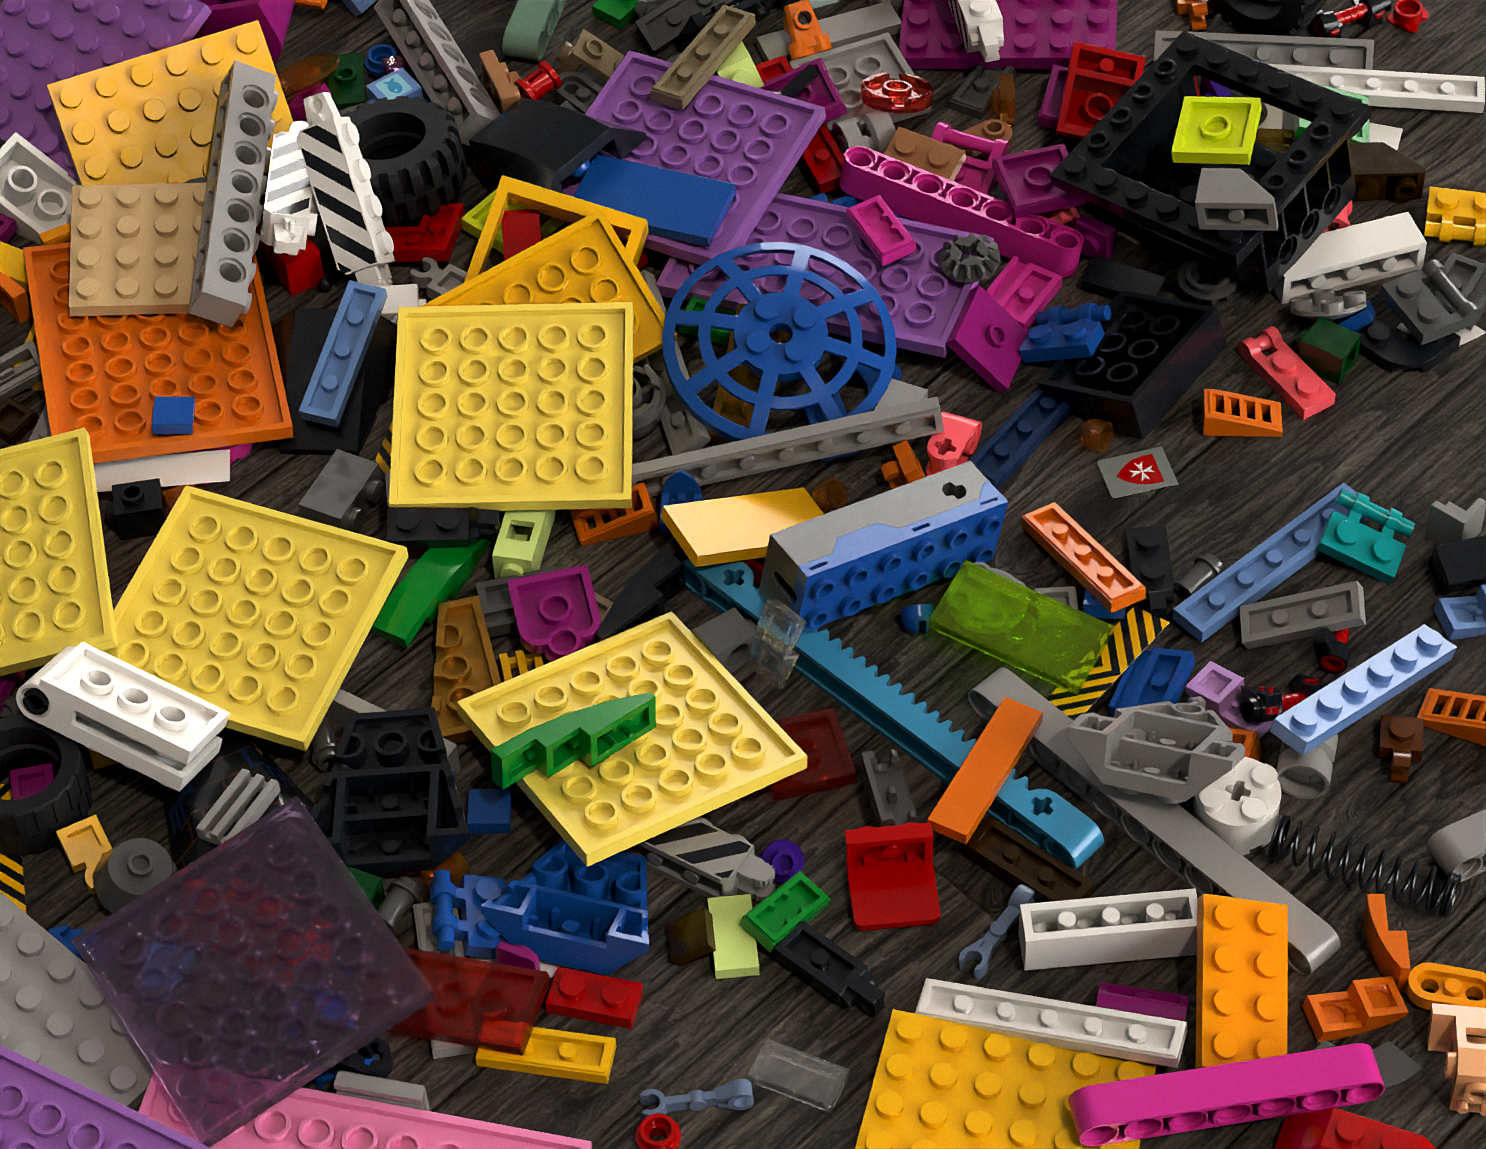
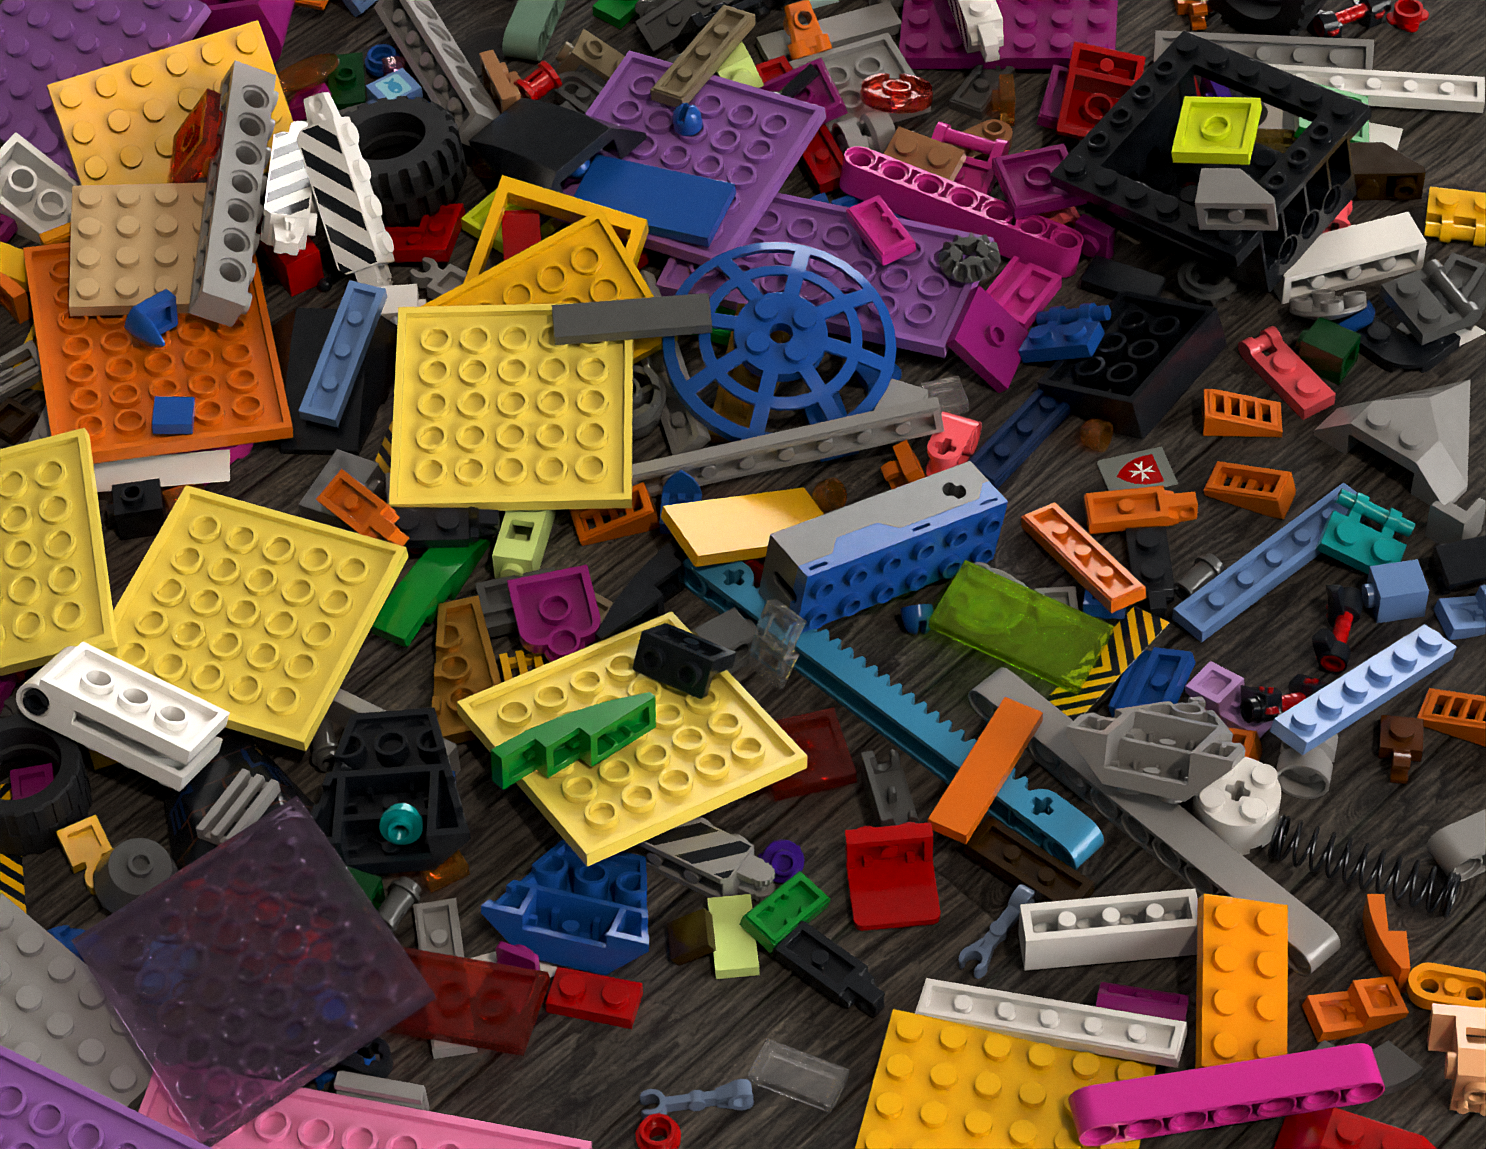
(152, 318): none -> blue plate
(196, 139): none -> clear red plate
(361, 509): none -> orange hinge
(403, 815): none -> teal plate
(473, 929): blue plate -> none
(489, 811): blue tile -> none
(557, 1055): yellow tile -> none
(631, 319): none -> dark grey tile
(681, 659): none -> black bracket
(693, 119): none -> blue hinge
(949, 393): none -> clear tile
(1138, 508): none -> orange hinge
(1272, 501): none -> orange slope
(1302, 615): light grey plate -> none
(1396, 591): none -> medium blue brick
(1415, 429): none -> light grey wedge

